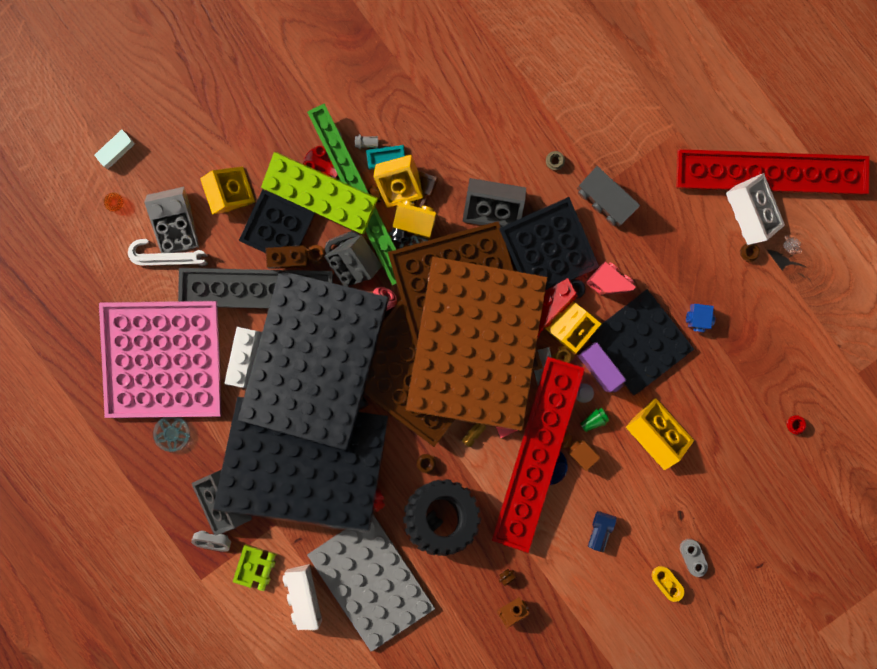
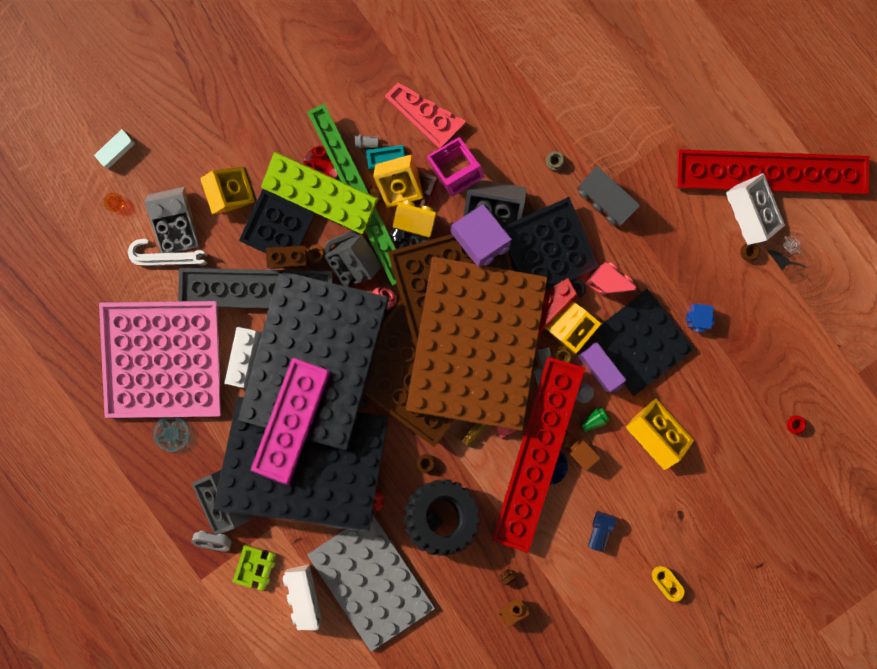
(290, 421): none -> dark pink plate
(427, 117): none -> coral wing
(461, 179): none -> dark pink window
(481, 236): none -> medium lavender brick
(693, 558): light grey plate -> none

